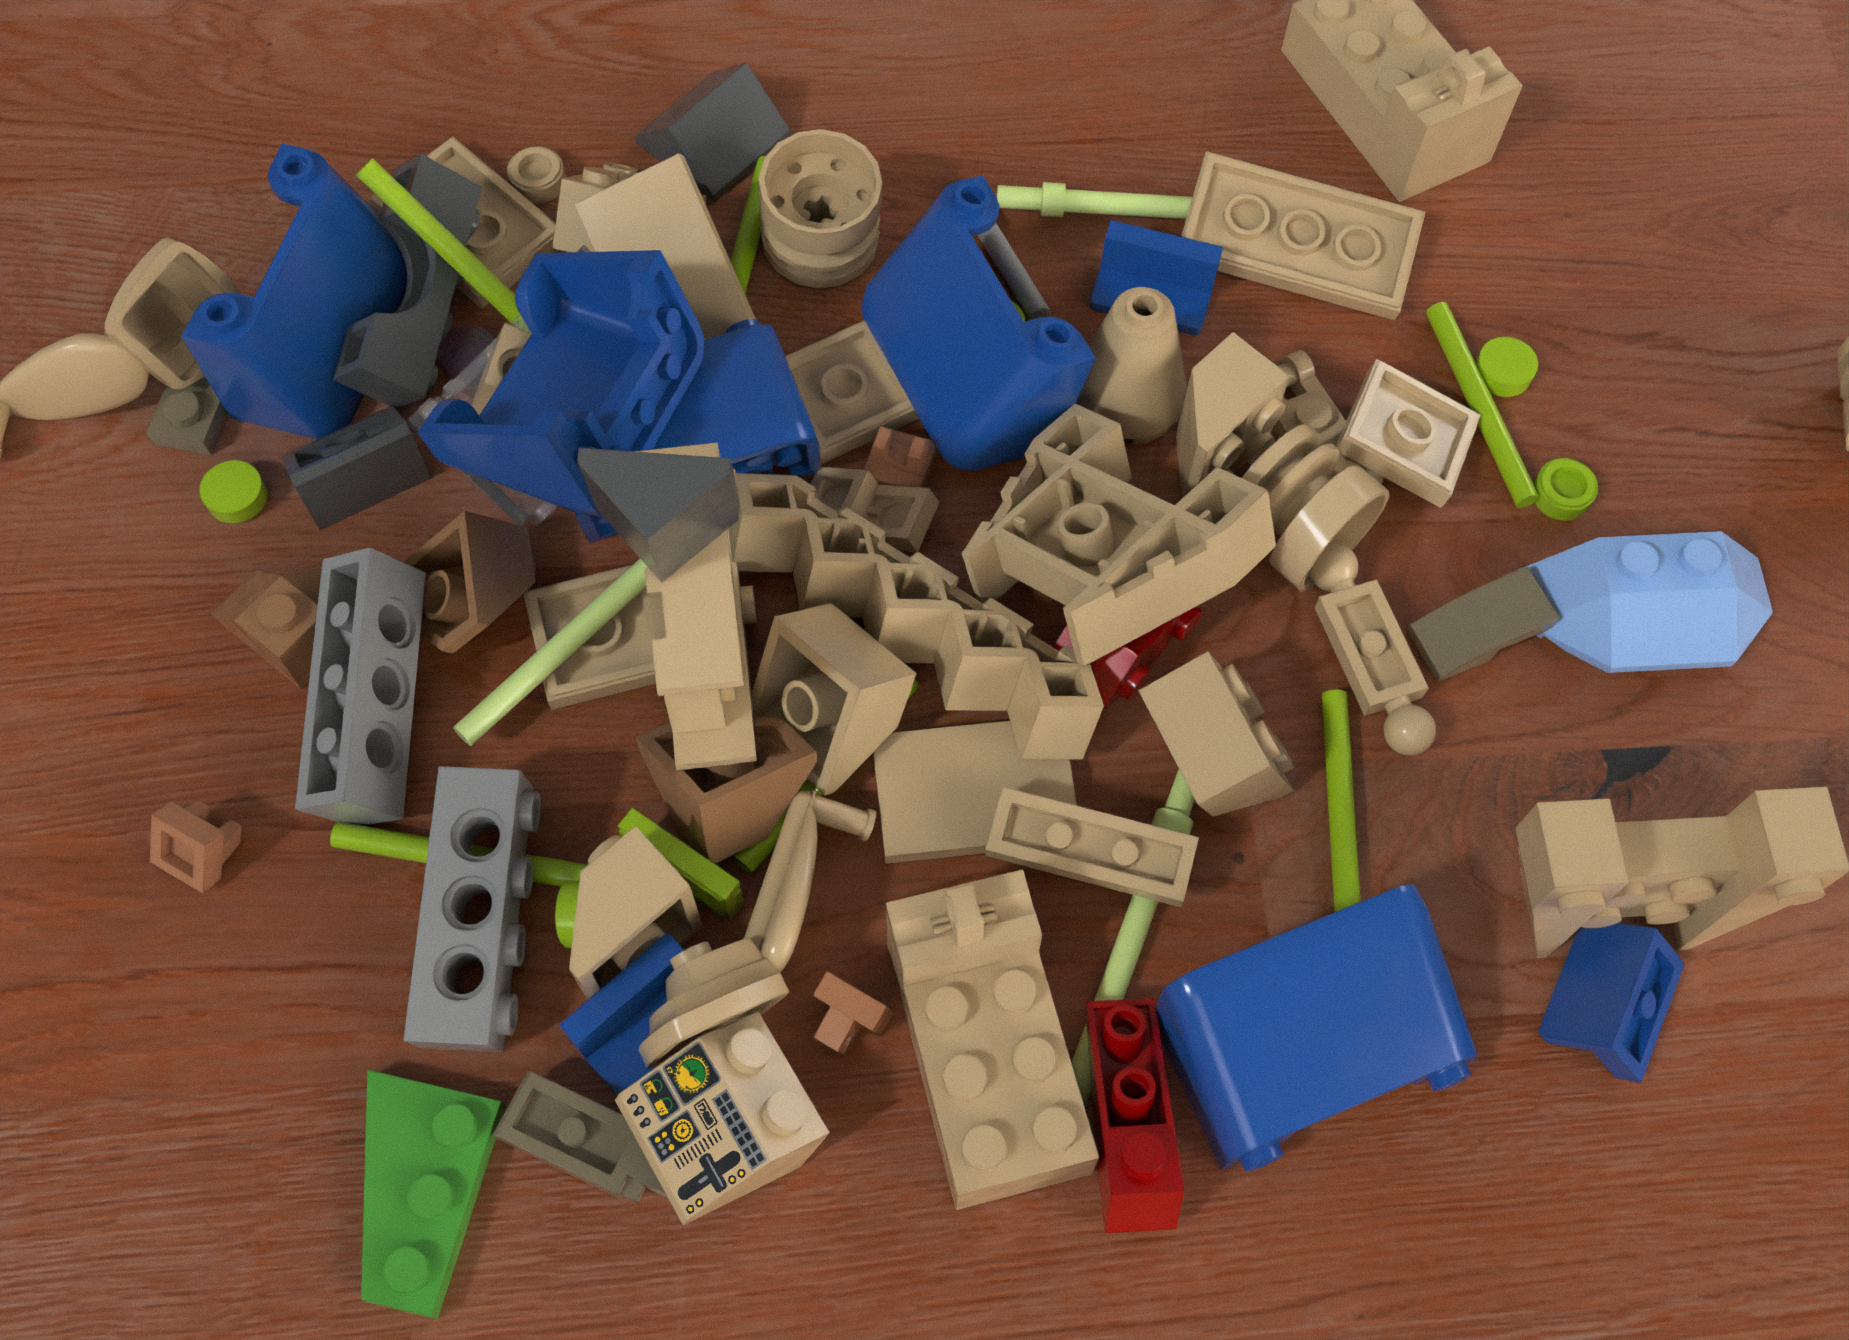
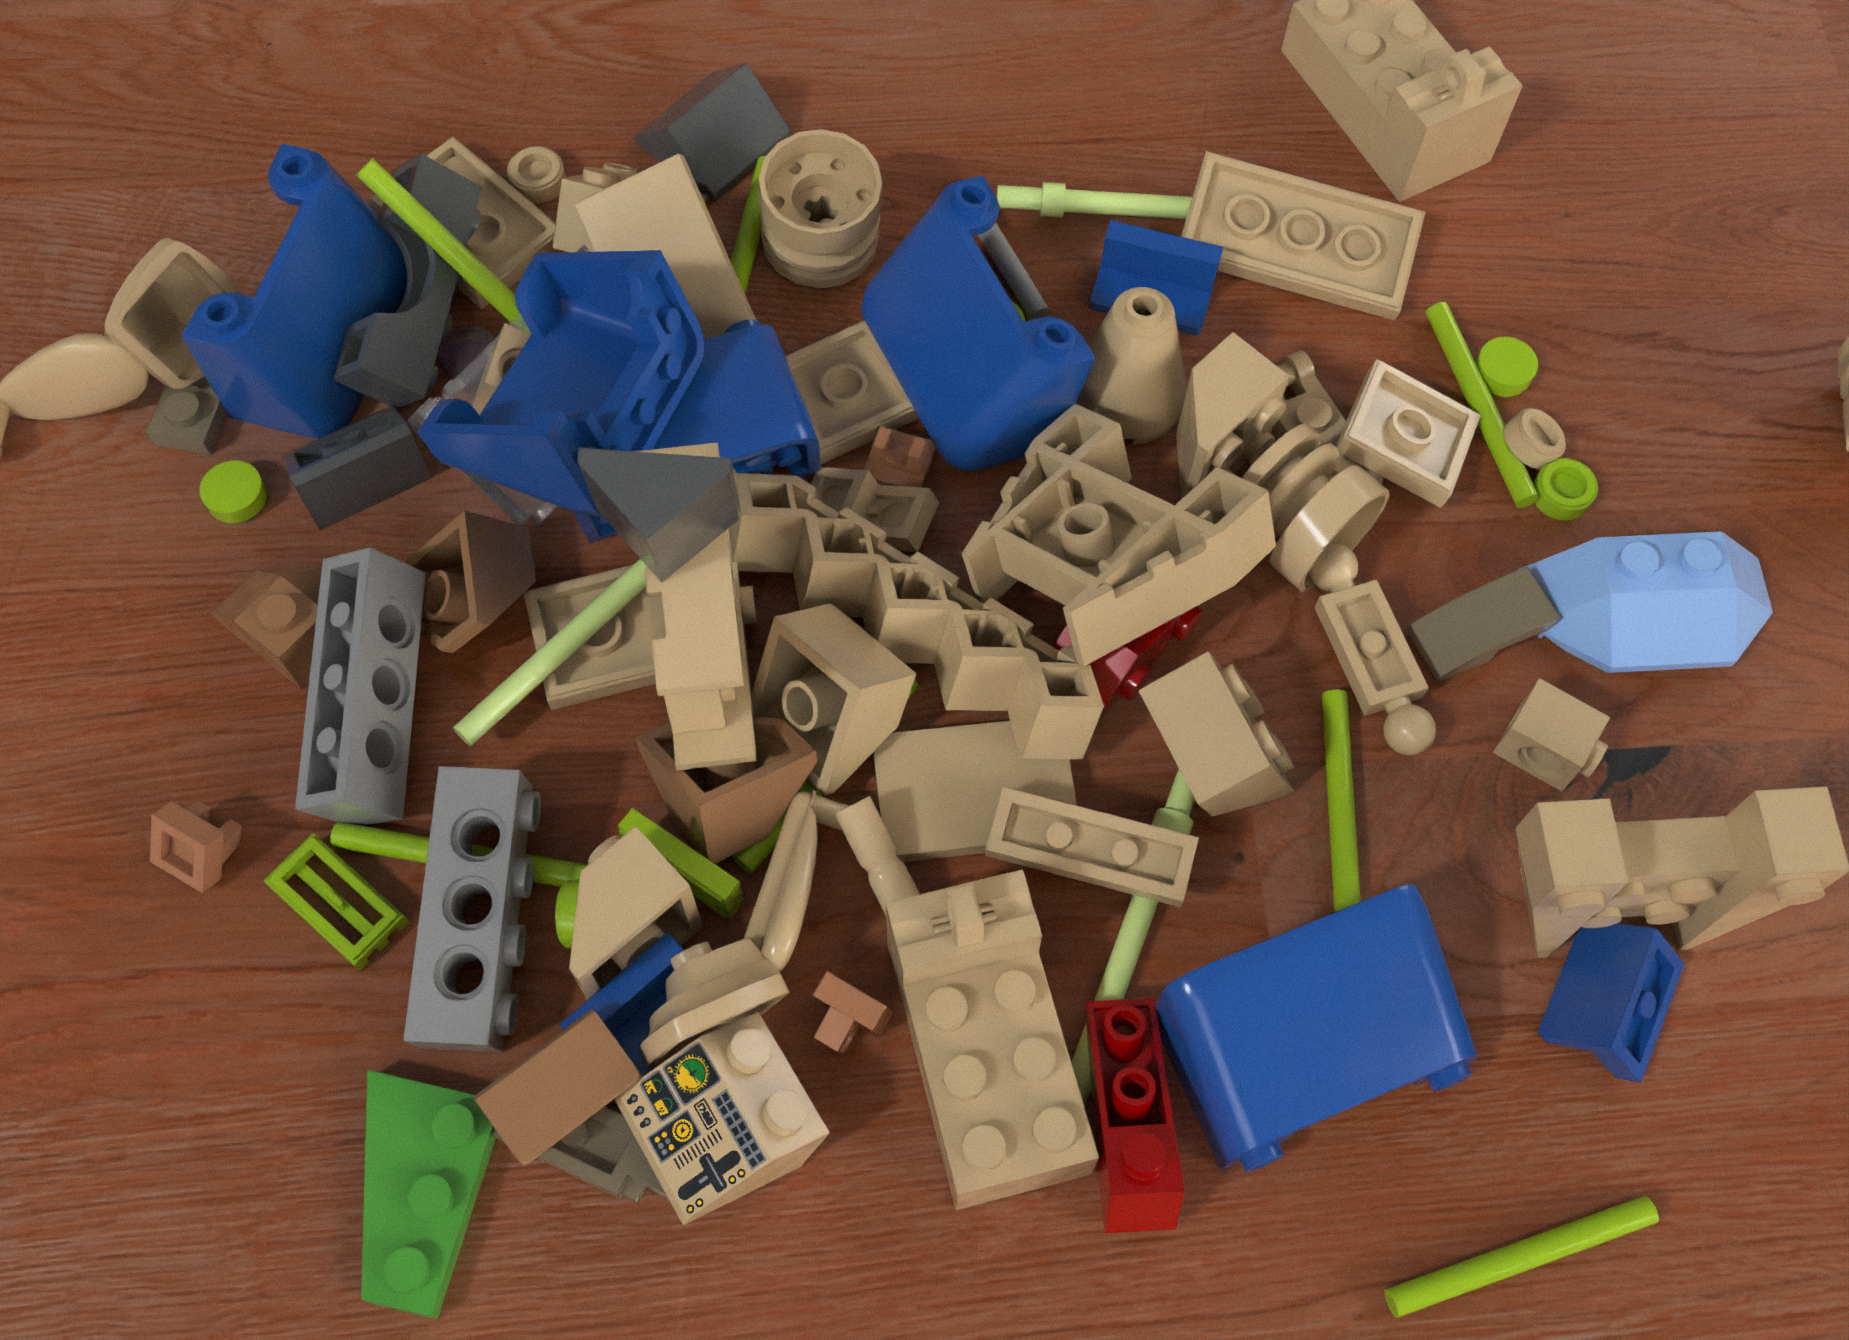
(373, 936): none -> lime tile
(557, 1087): none -> medium nougat slope
(876, 852): none -> tan piece
(1520, 1256): none -> lime bar
(1534, 438): none -> tan tile
(1554, 736): none -> tan brick

